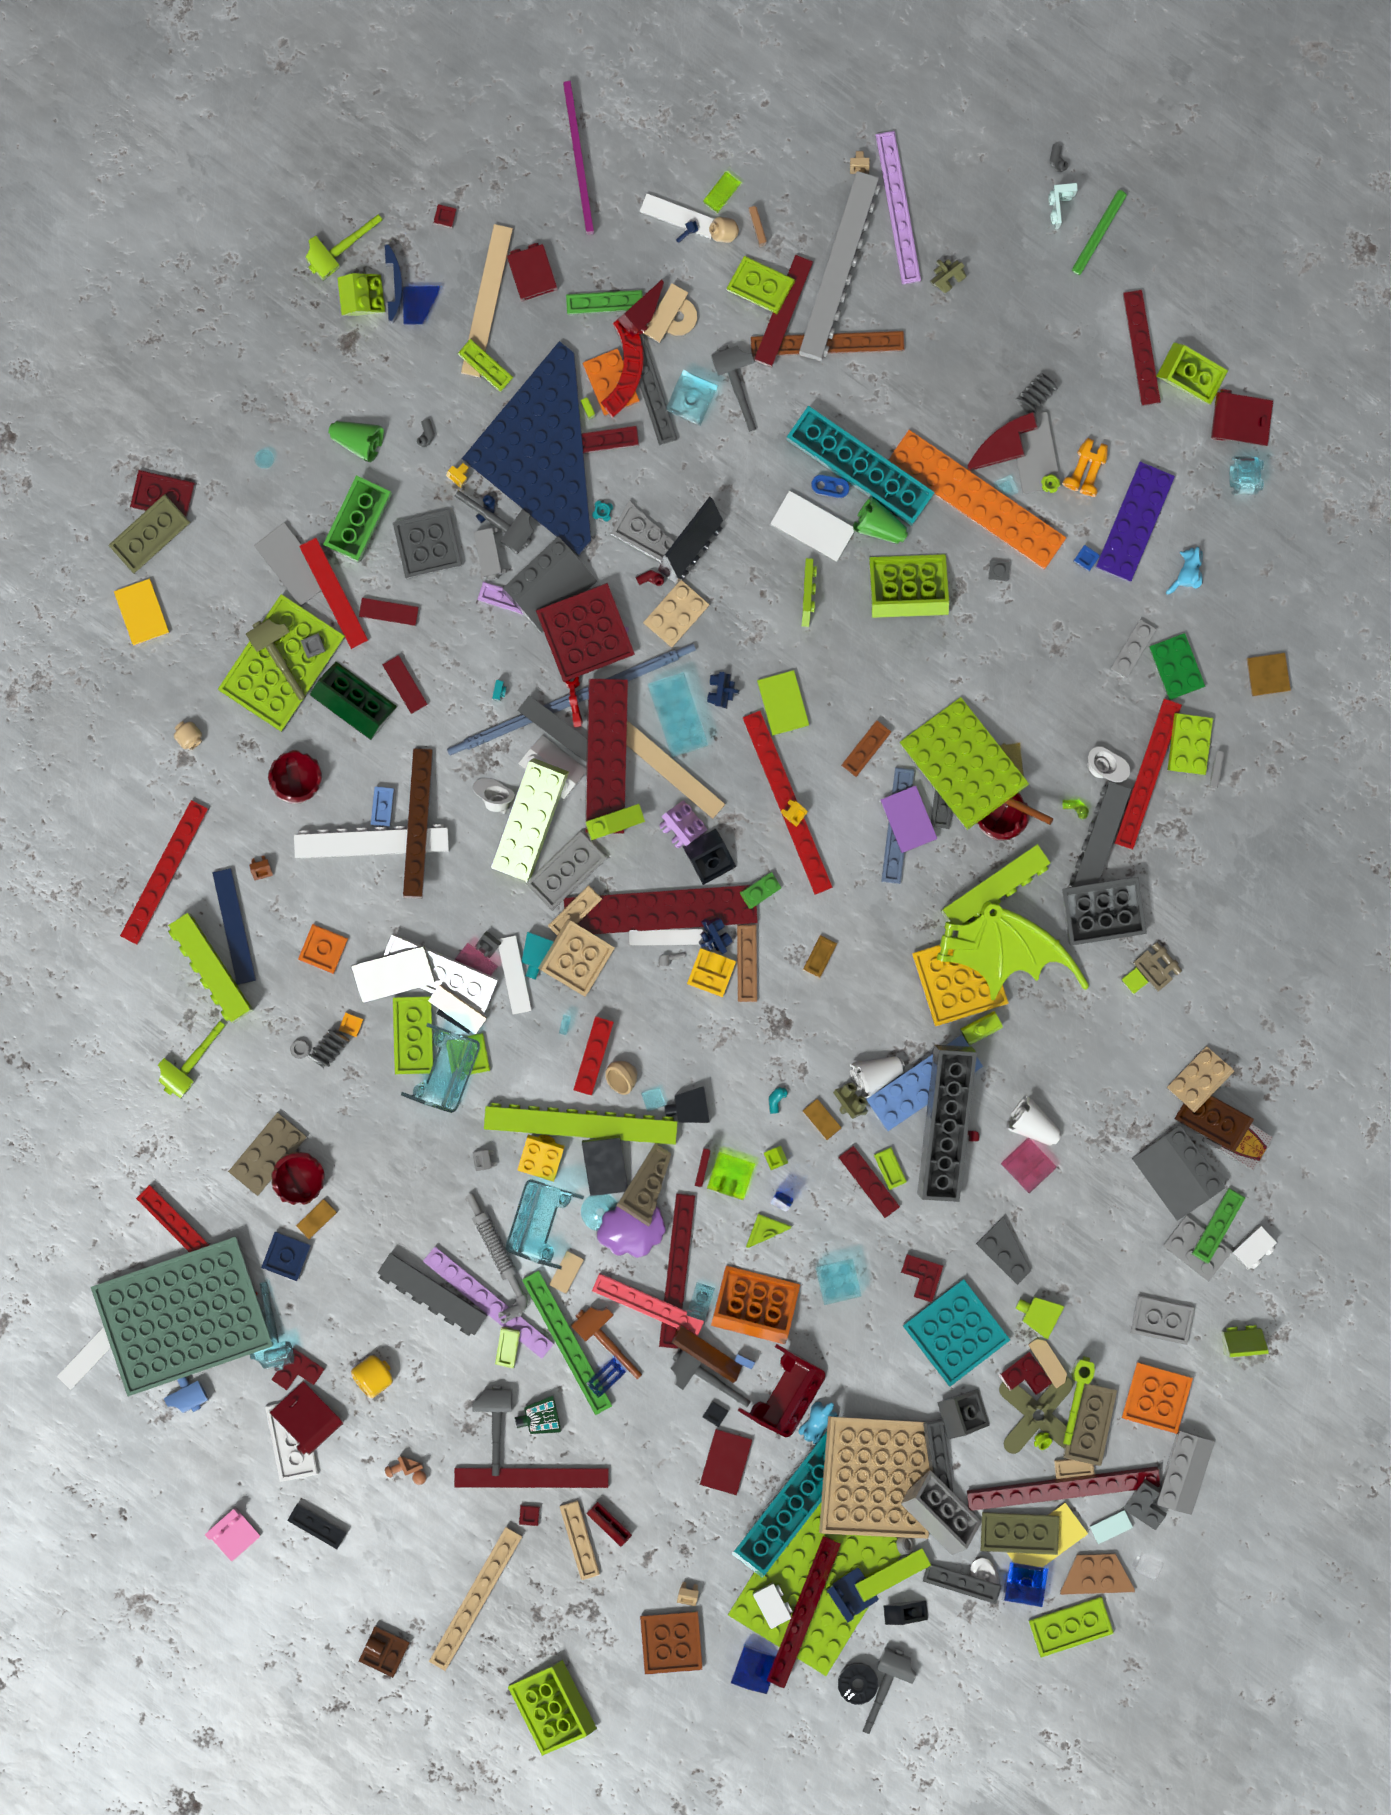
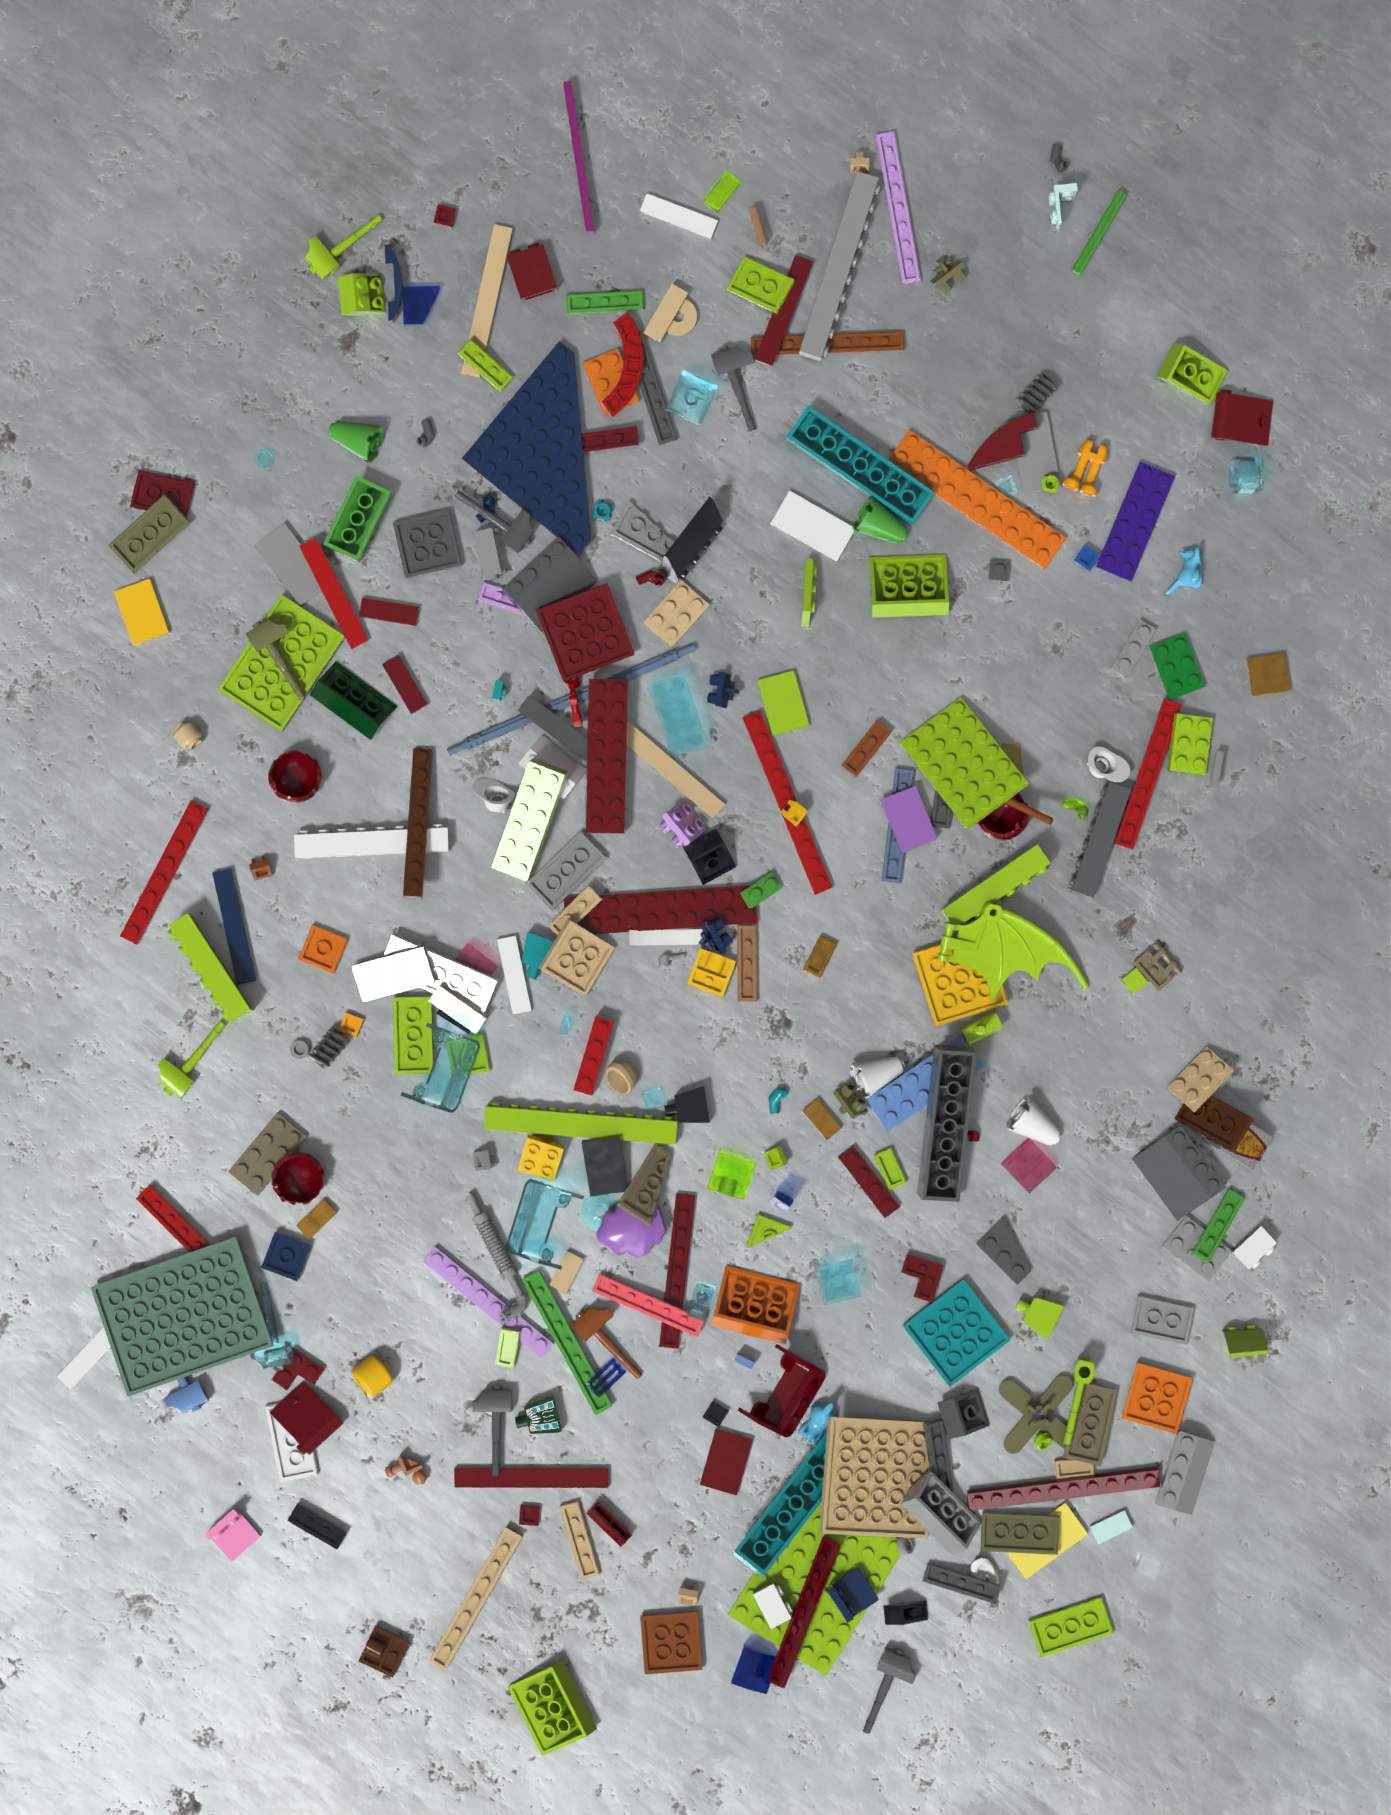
(313, 646): flat silver tile -> none
(382, 806): medium blue plate -> none
(432, 1294): dark grey brick -> none
(458, 475): yellow tile -> none
(488, 944): dark grey tile -> none
(588, 408): lime tile -> none
(614, 822): lime slope -> none
(642, 312): dark red slope -> none
(686, 1366): dark grey piece -> none
(691, 228): dark blue hand -> none
(702, 1167): dark red tile -> none
(707, 1354): reddish brown tile -> none
(723, 229): tan head -> none
(830, 486): blue plate -> none
(857, 1695): black wheel -> none
(892, 1574): lime tile -> none
(1025, 1585): clear blue slope -> none
(1026, 1369): dark red plate -> none
(1049, 1362): tan piece -> none
(1096, 1575): medium nougat wing -> none
(1104, 911): dark grey slope -> none
(1141, 348): dark red plate -> none
(1141, 1505): dark grey plate -> none

